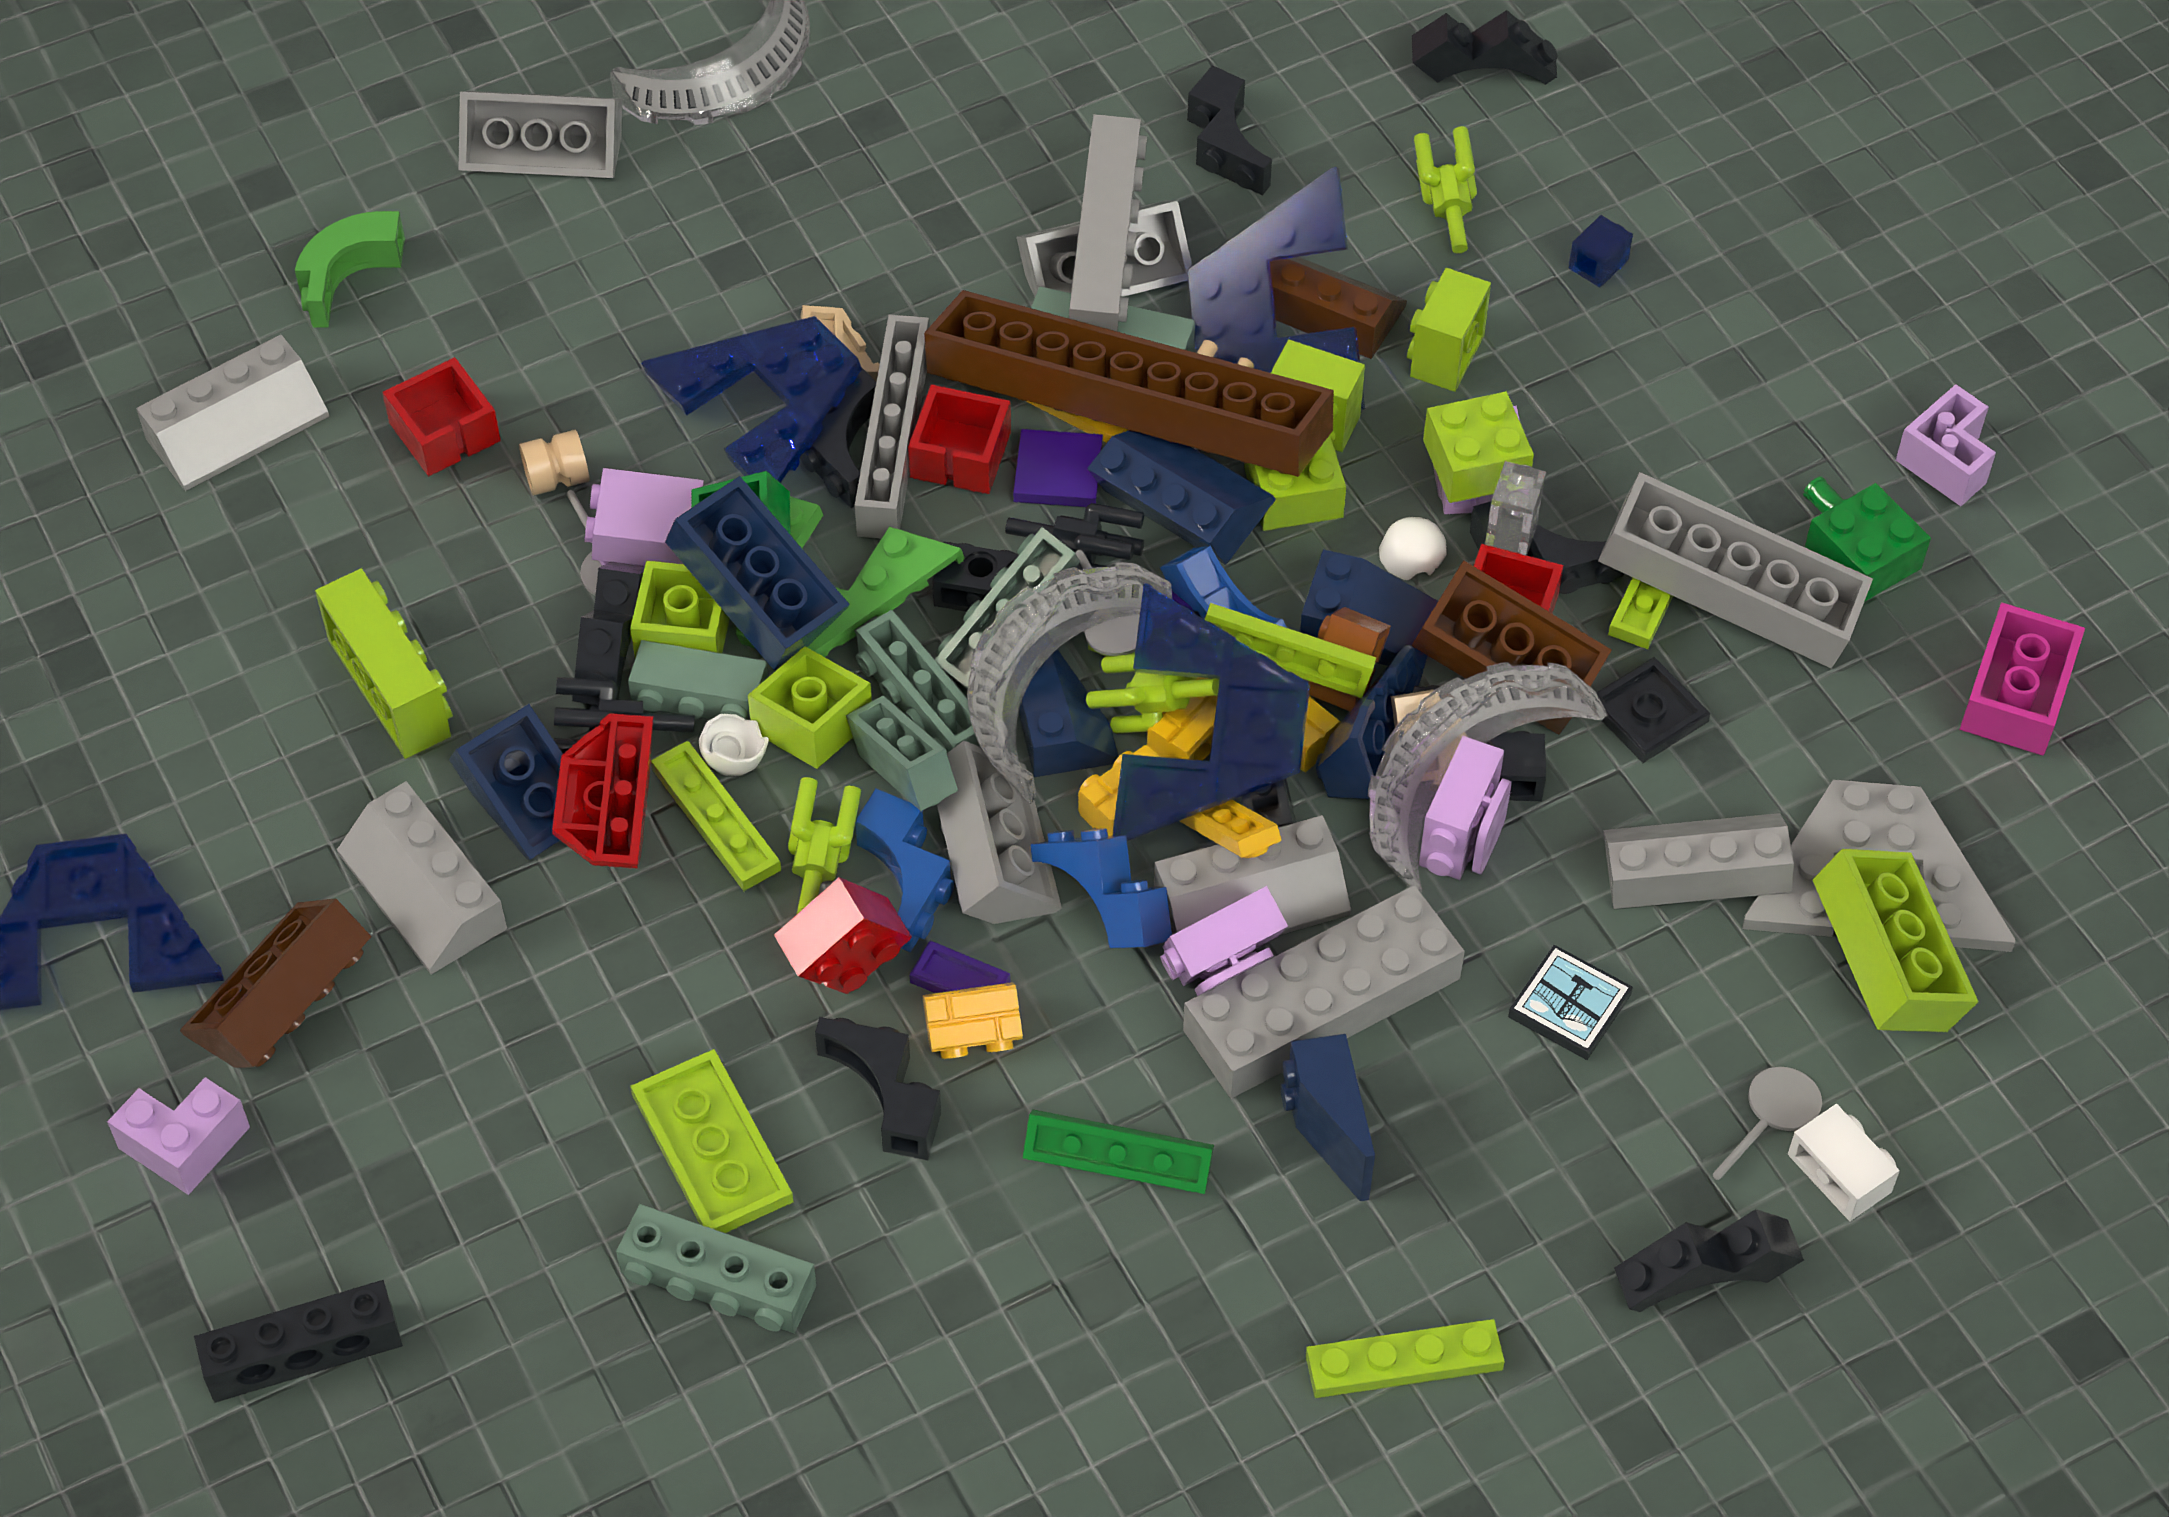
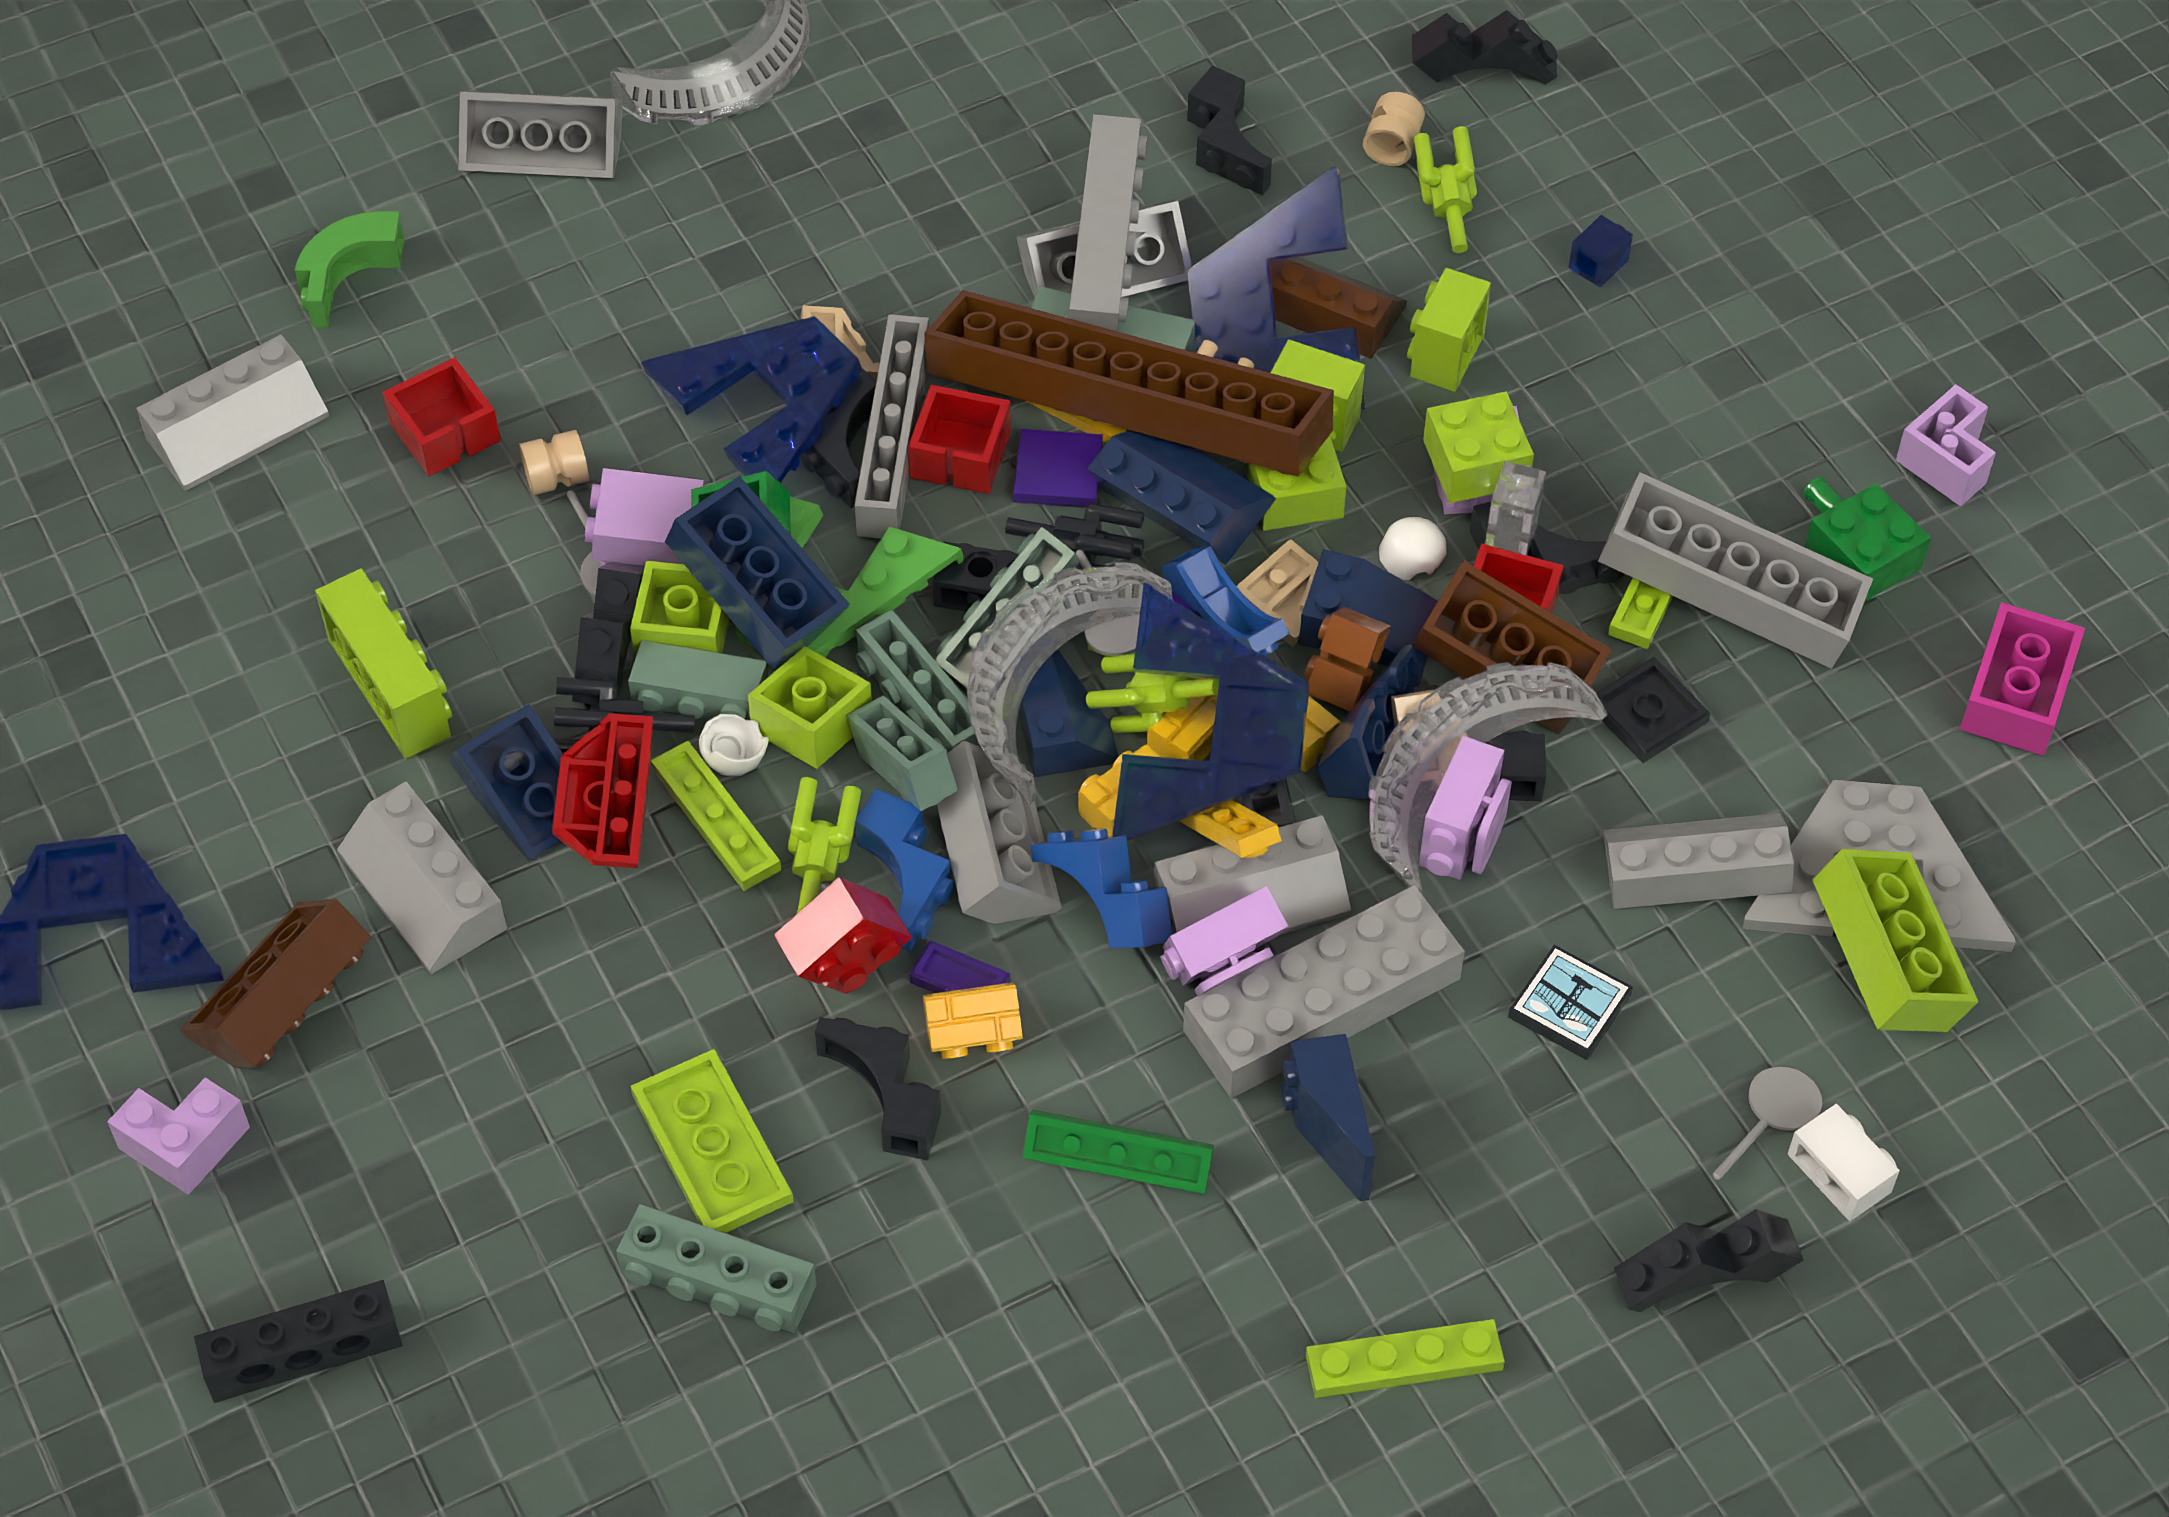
(1282, 586): none -> tan wing
(1298, 652): lime plate -> none
(1393, 128): none -> tan wheel

